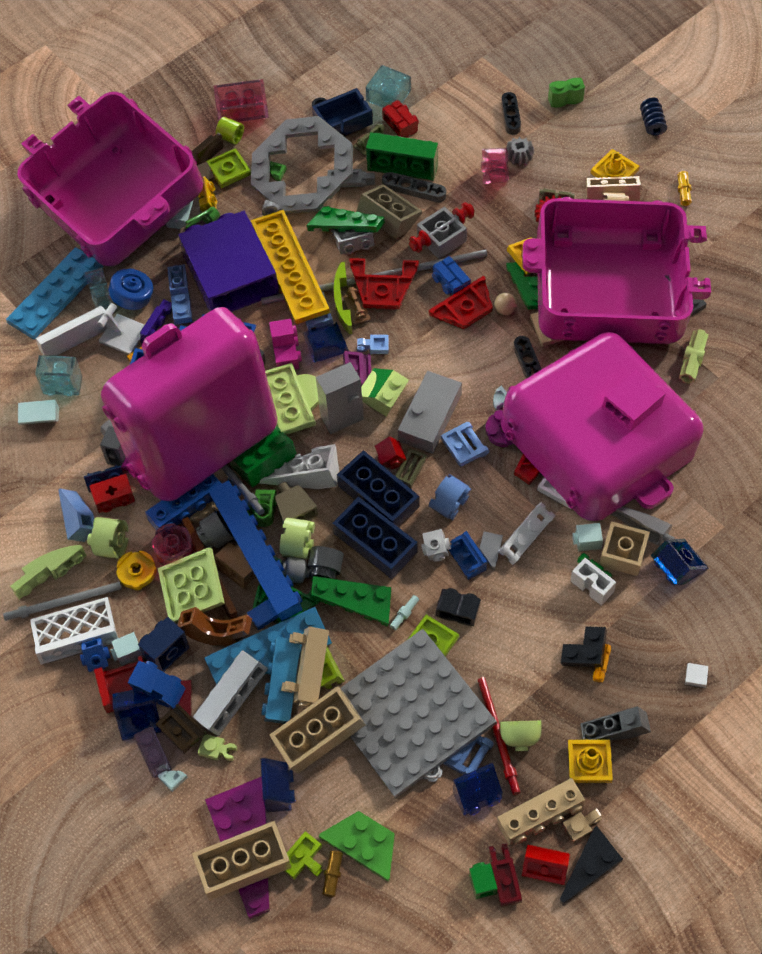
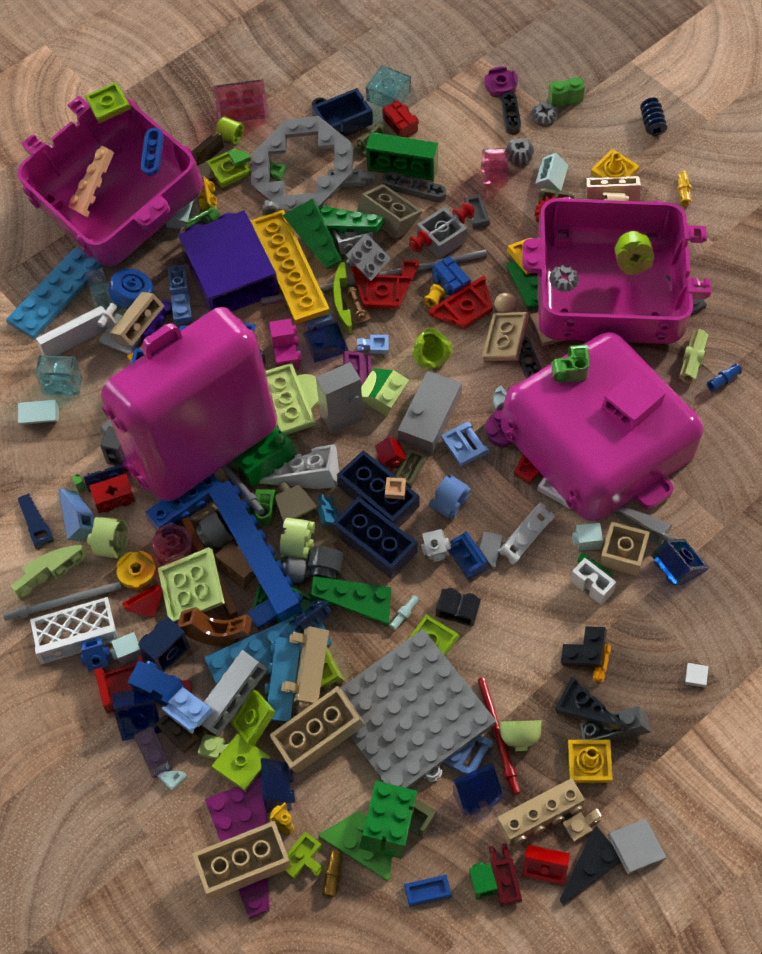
(34, 521): none -> dark blue piece
(78, 483): none -> bright green tile
(91, 181): none -> light nougat wing
(107, 102): none -> lime plate
(136, 319): none -> tan brick
(145, 602): none -> red slope
(150, 147): none -> blue plate
(187, 710): none -> light blue plate
(239, 157): none -> bright green tile
(240, 763): none -> lime plate
(253, 717): none -> lime plate
(282, 819): none -> yellow hinge
(313, 230): none -> green wing
(316, 611): none -> dark blue hinge
(326, 512): none -> dark azure plate
(367, 257): none -> light grey hinge
(388, 819): none -> green piece
(395, 488): none -> light nougat tile
(422, 819): none -> olive panel
(427, 890): none -> blue tile
(431, 349): none -> lime hair
(434, 295): none -> yellow bush
(480, 215): none -> dark grey tile
(492, 83): none -> magenta plate
(505, 336): none -> tan tile
(540, 117): none -> light grey gear
(552, 173): none -> light aqua brick
(562, 284): none -> light grey gear
(574, 367): none -> bright green piece
(580, 704): none -> black wing
(634, 253): none -> lime brick
(636, 846): none -> light grey tile
(724, 377): none -> blue pin

